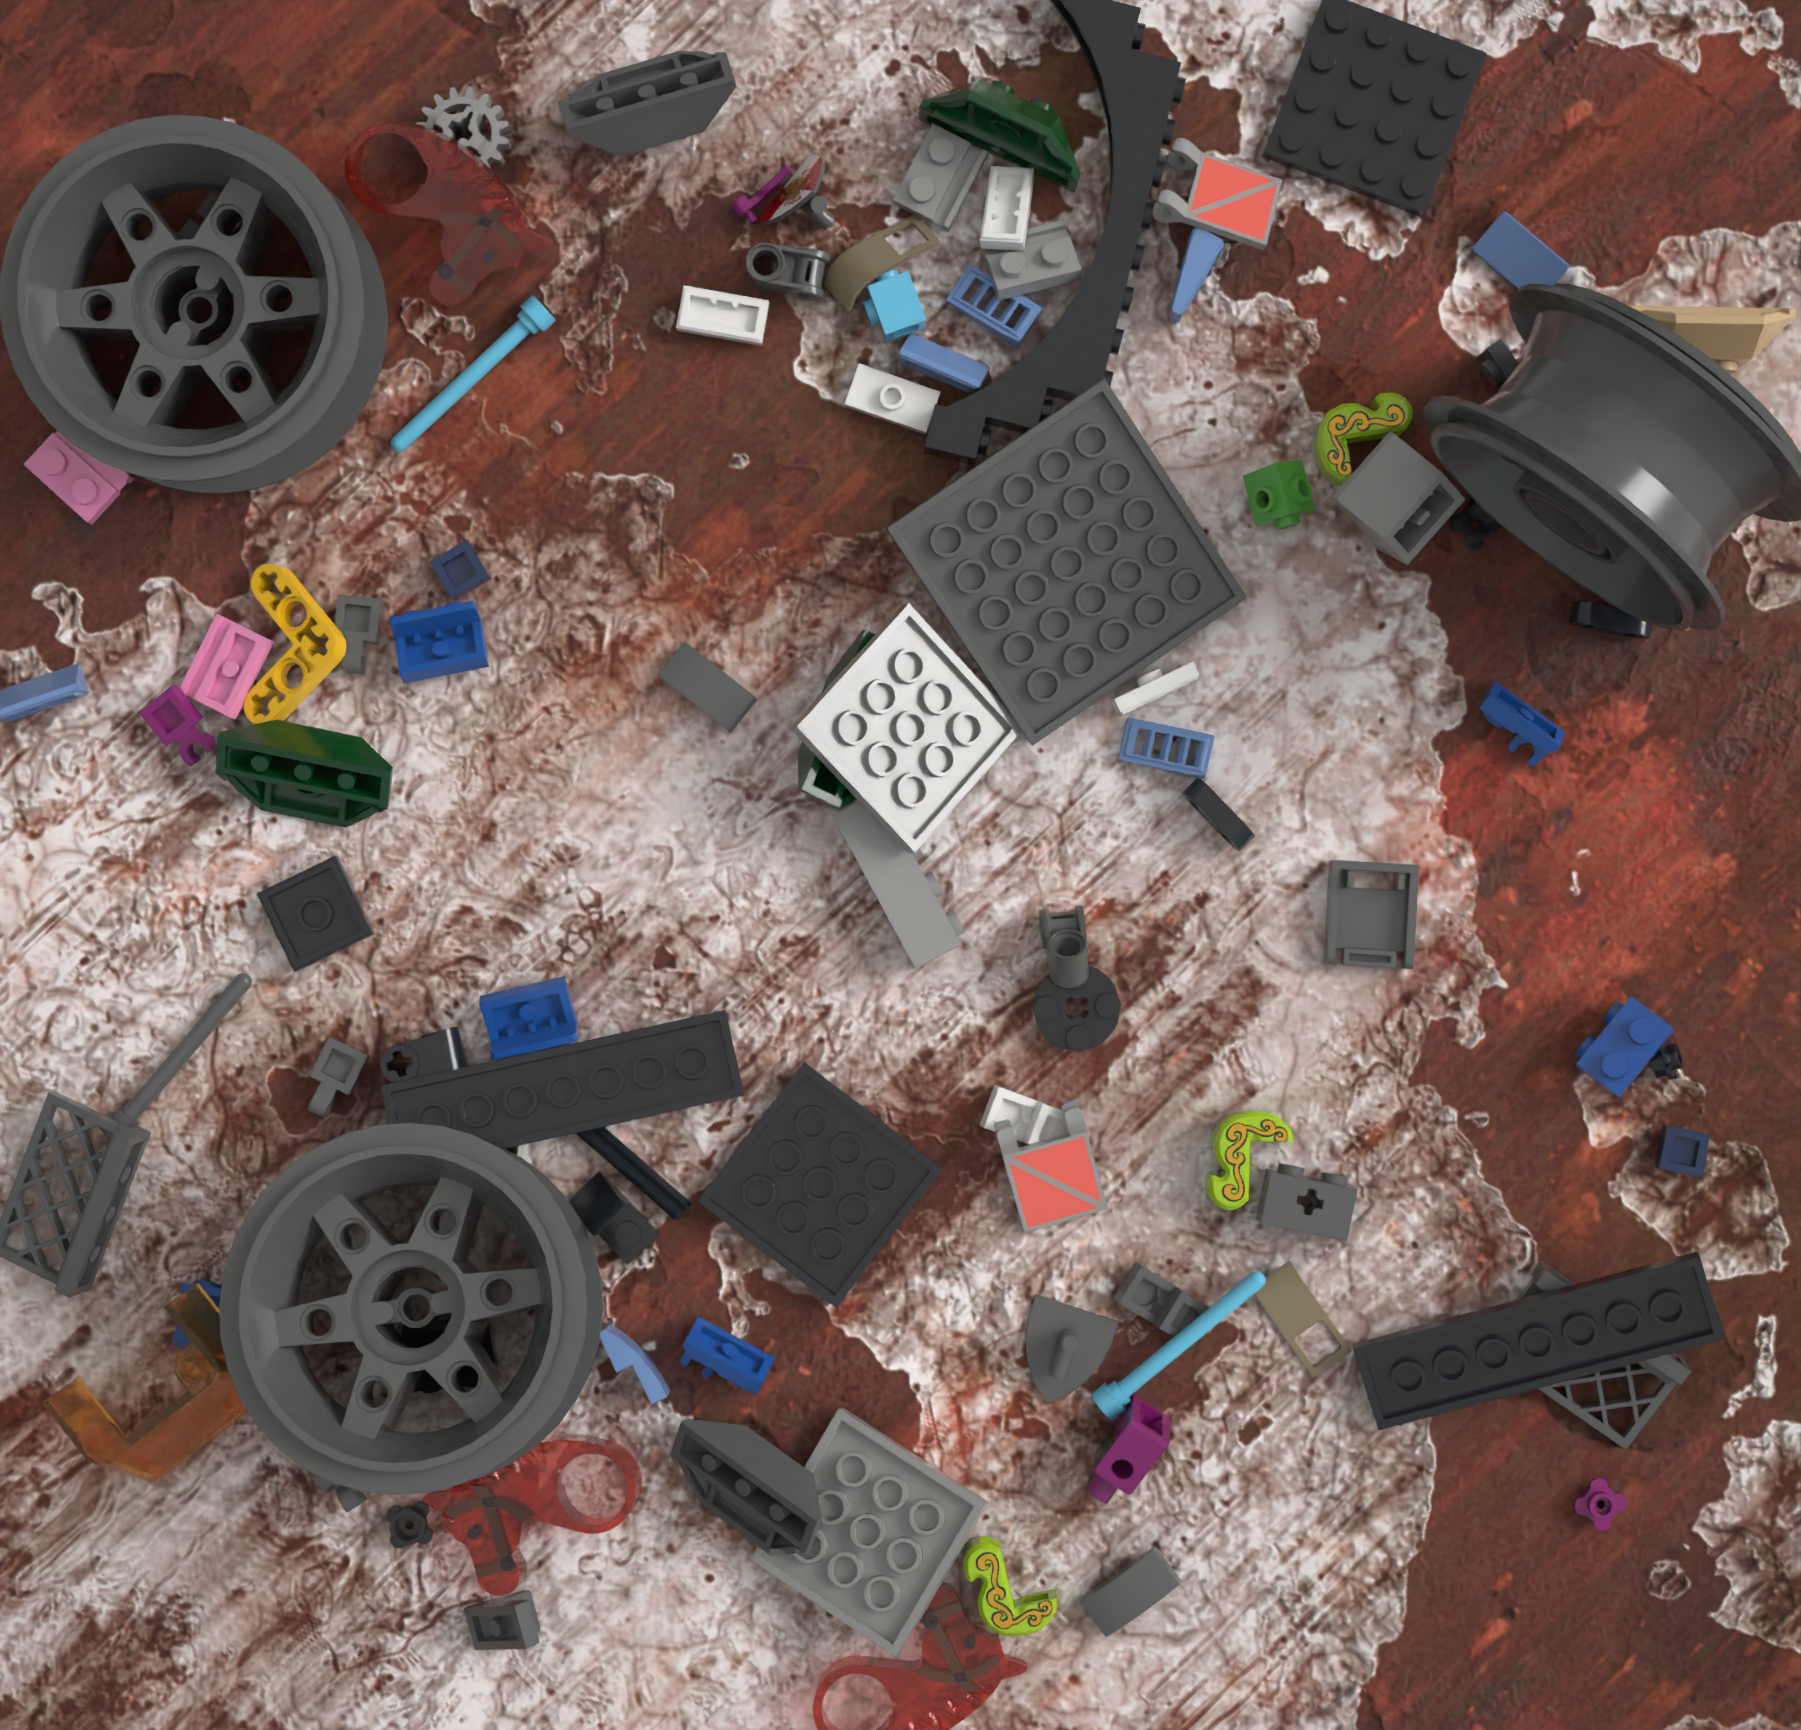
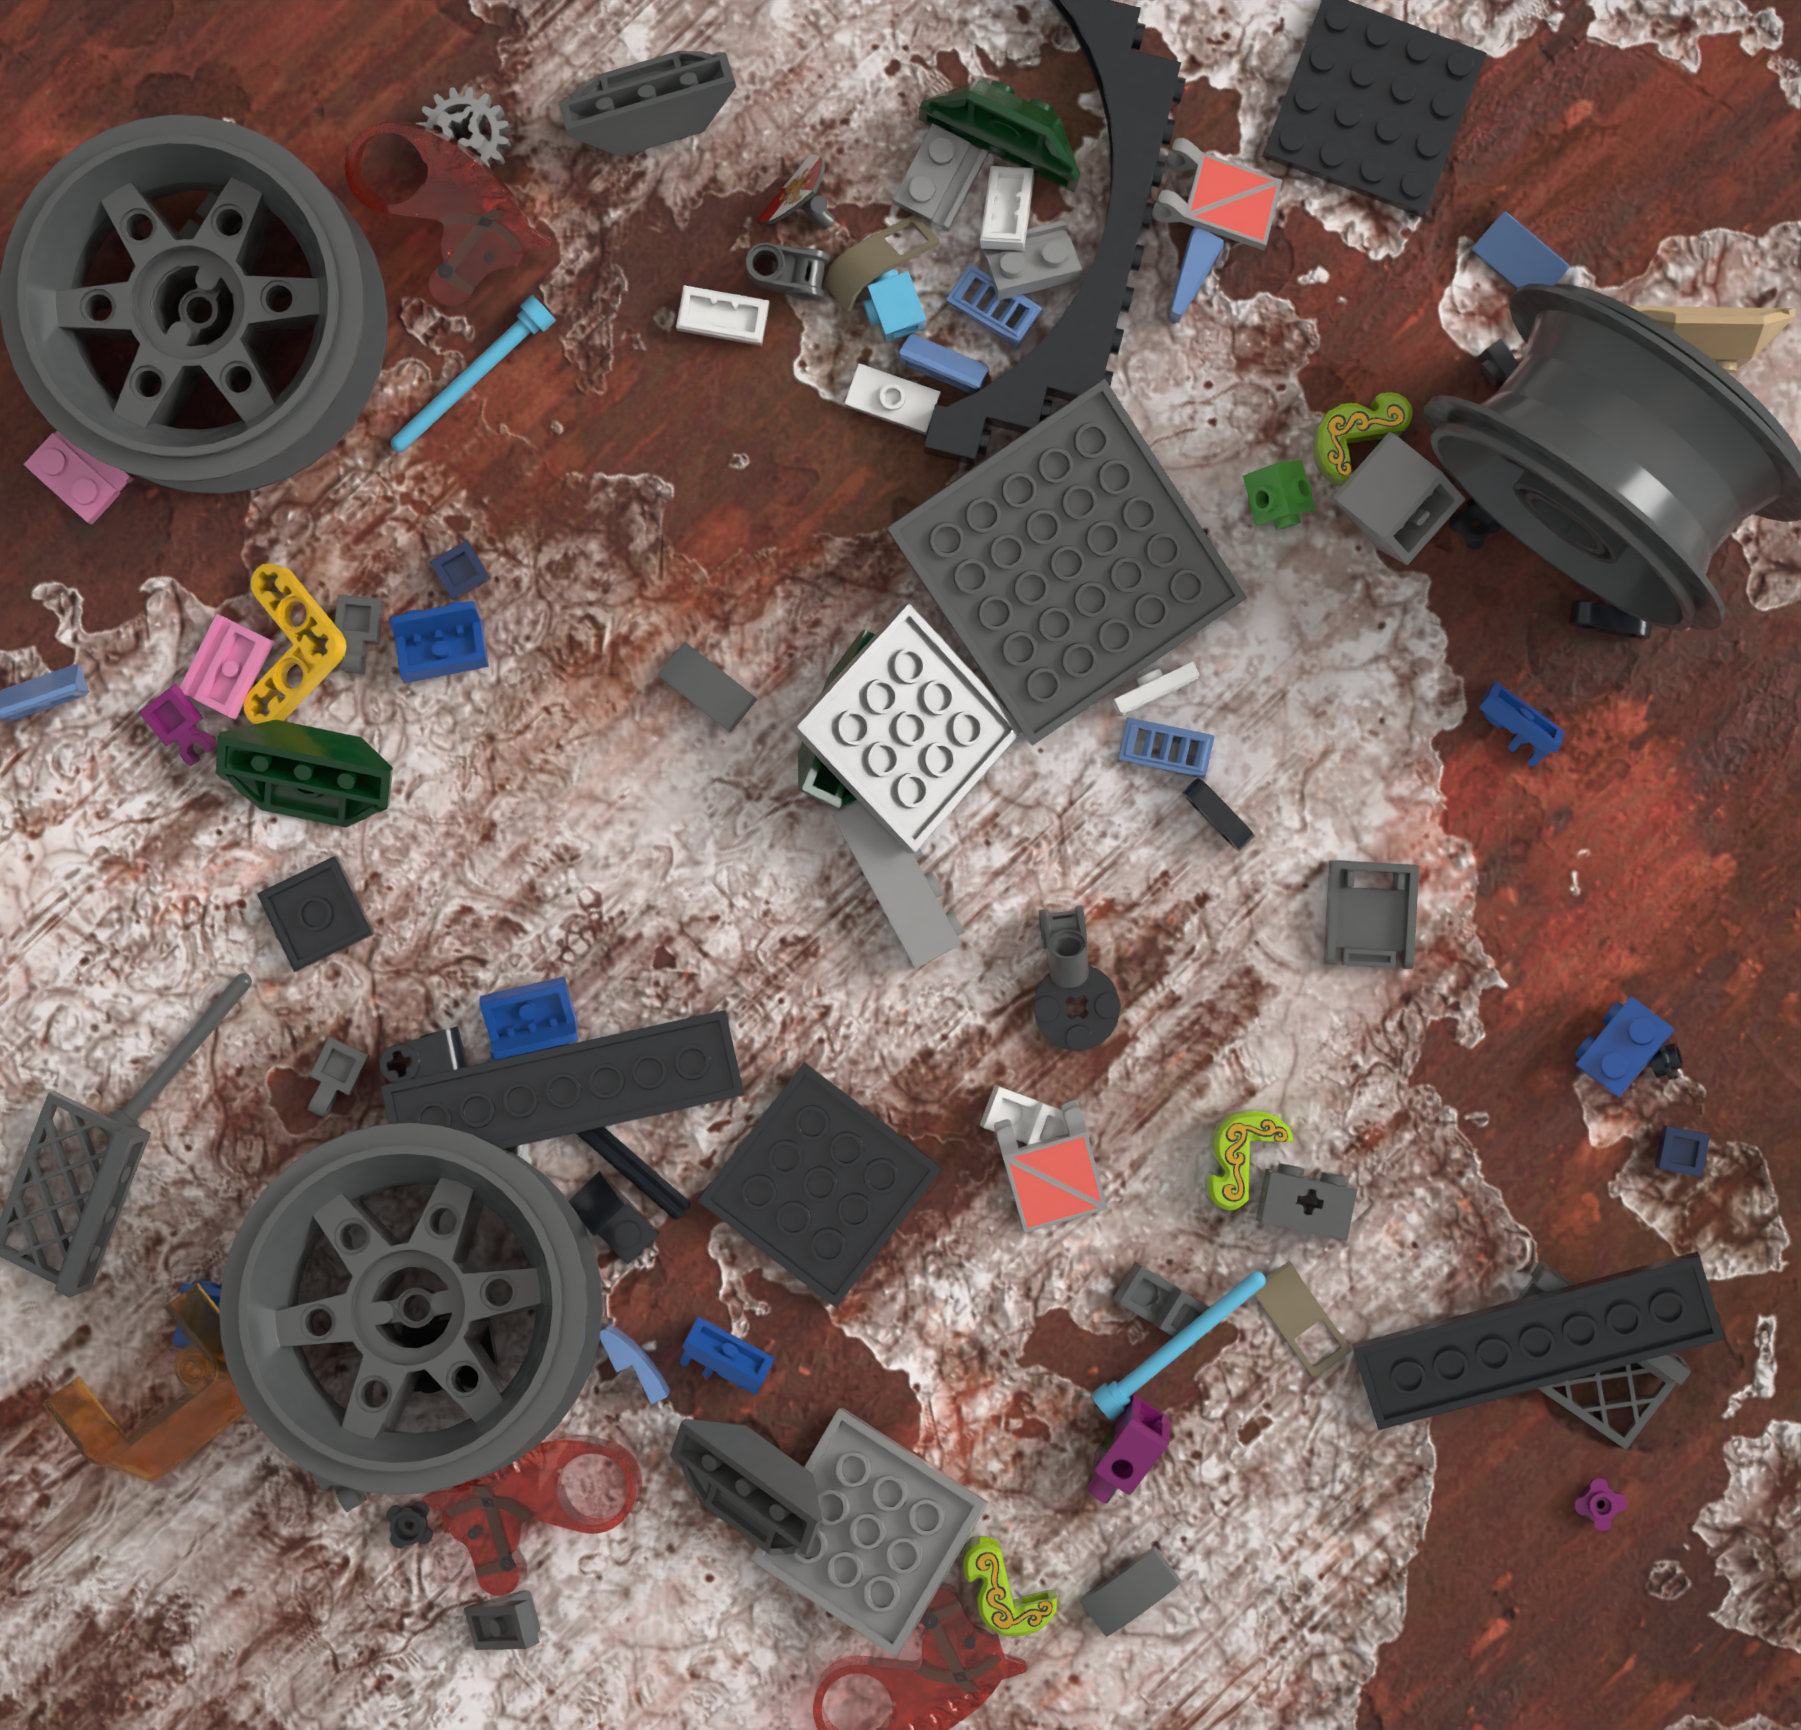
(743, 206): magenta piece -> none
(1065, 1346): dark grey shield -> none

